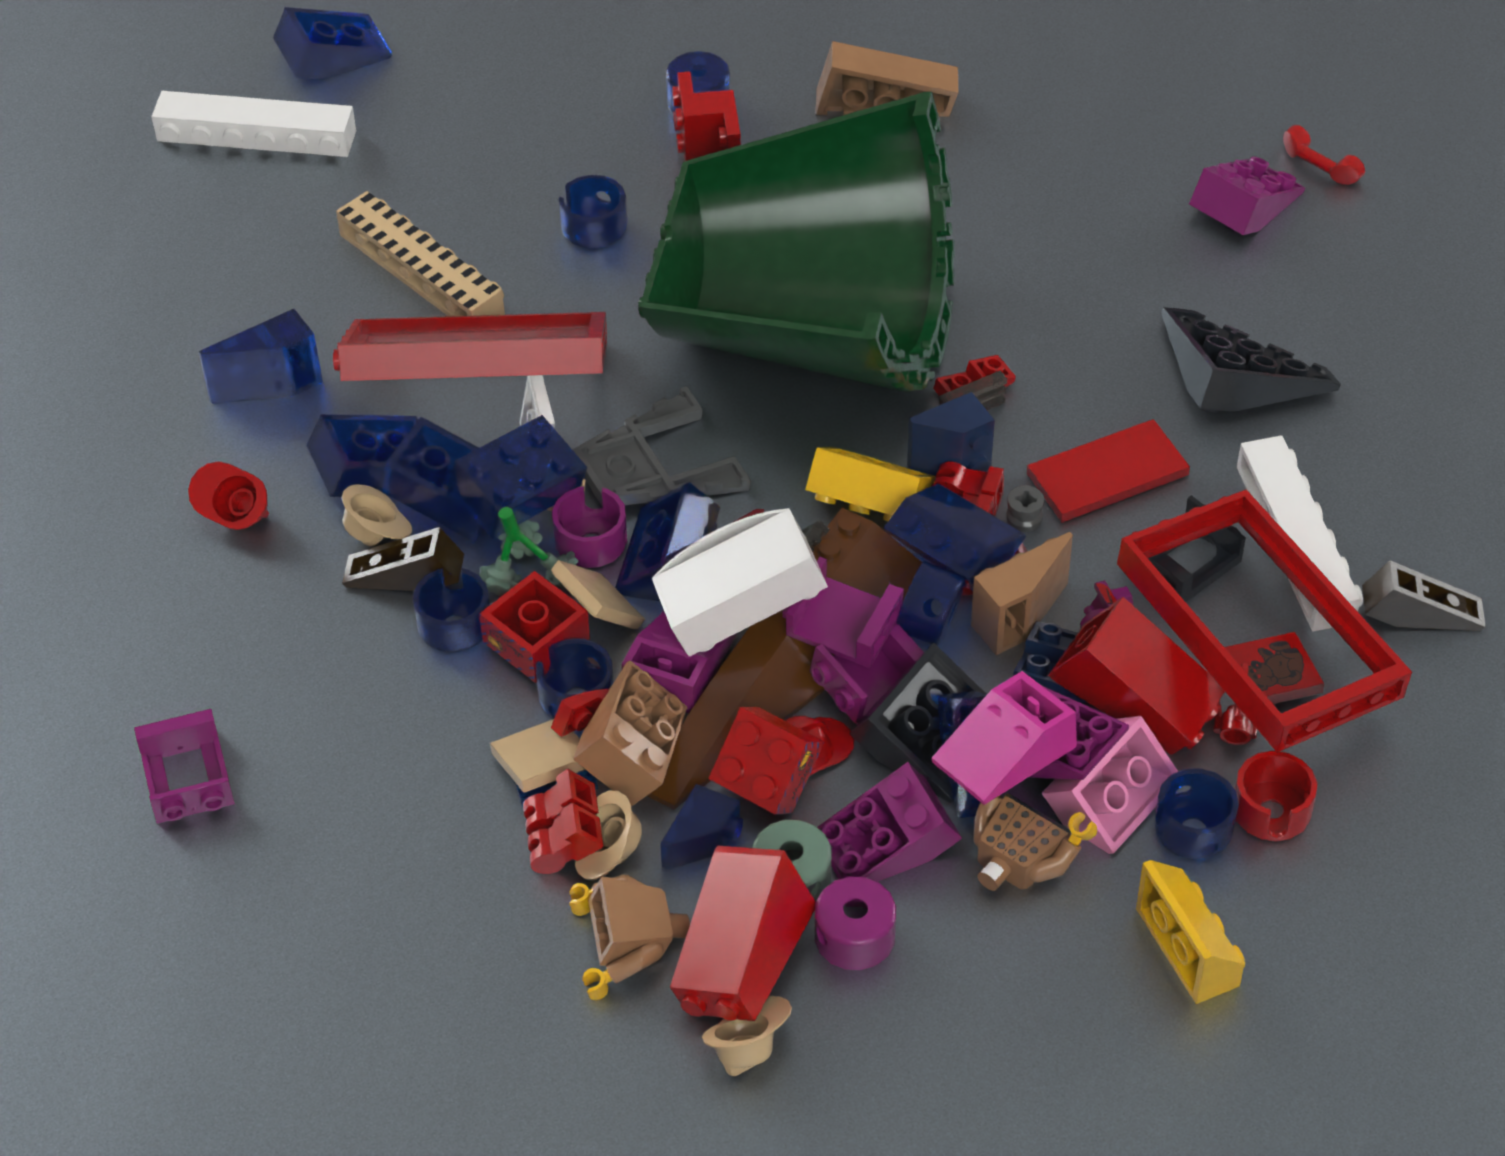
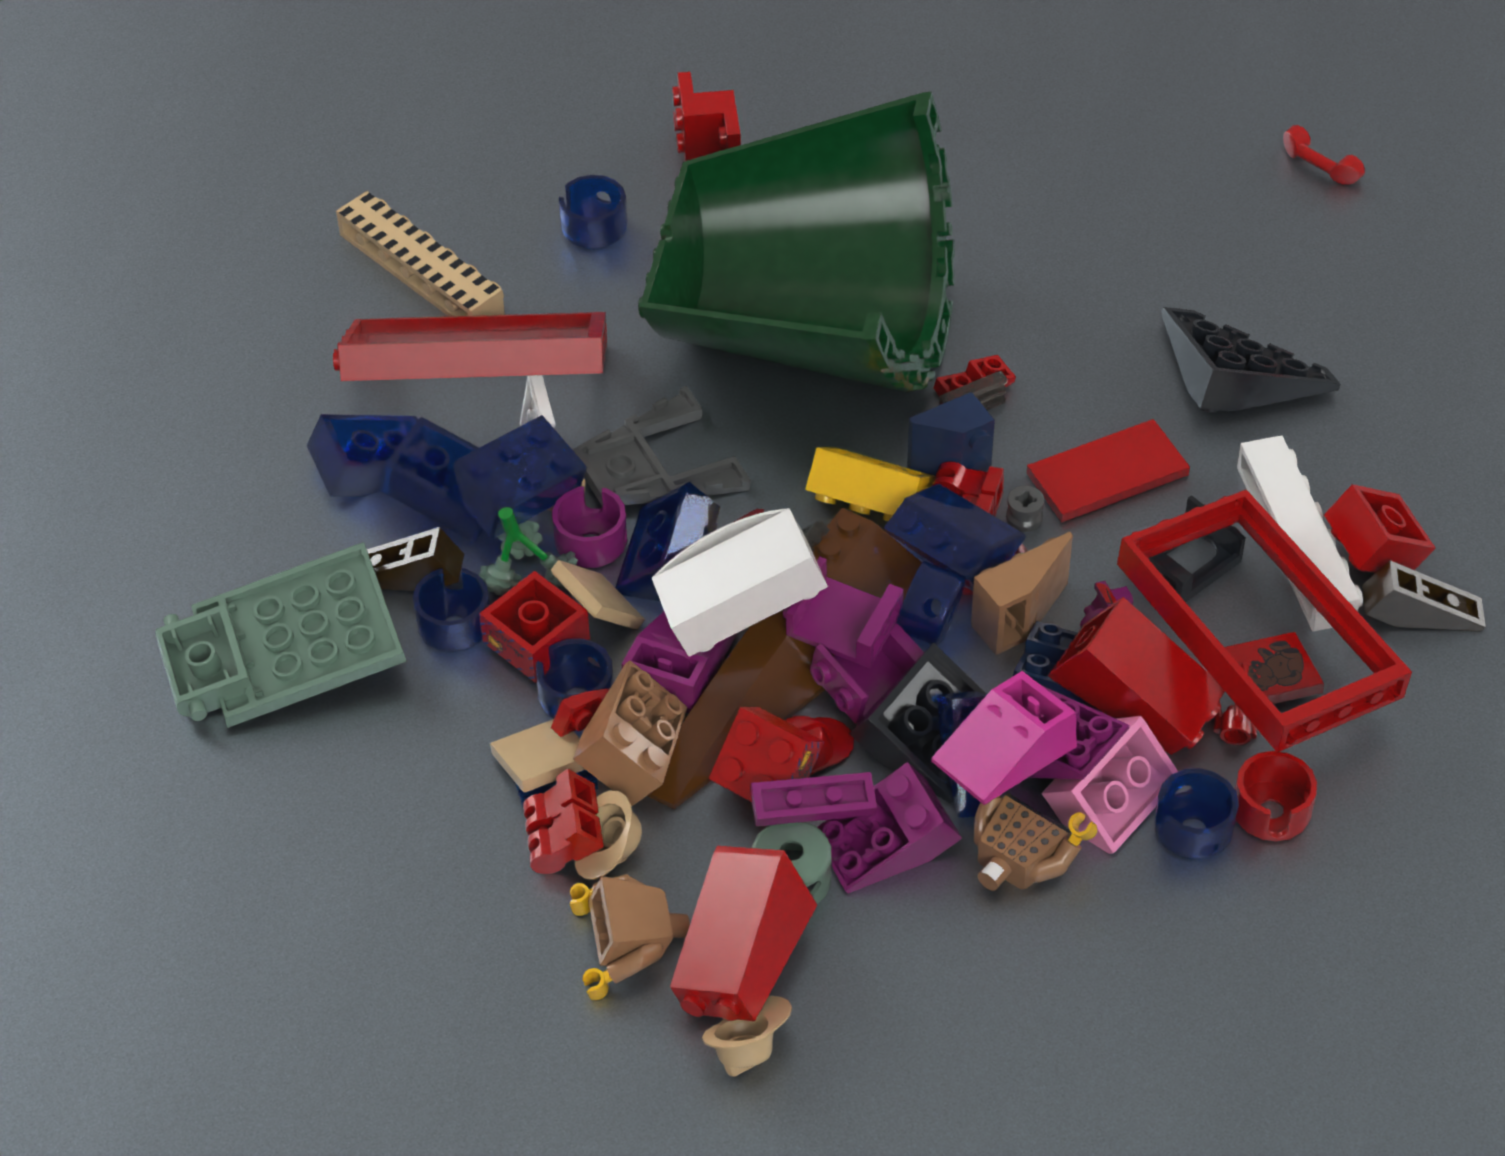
(177, 737): magenta panel -> none
(228, 495): red piece -> none
(254, 123): white brick -> none
(263, 362): clear blue slope -> none
(280, 639): none -> sand green plate
(328, 42): clear blue slope -> none
(372, 516): tan piece -> none
(701, 825): clear blue slope -> none
(707, 73): clear blue piece -> none
(813, 799): none -> magenta plate
(855, 942): magenta piece -> none
(866, 77): medium nougat wedge -> none
(1188, 932): yellow slope -> none
(1244, 193): magenta slope -> none
(1377, 529): none -> red brick

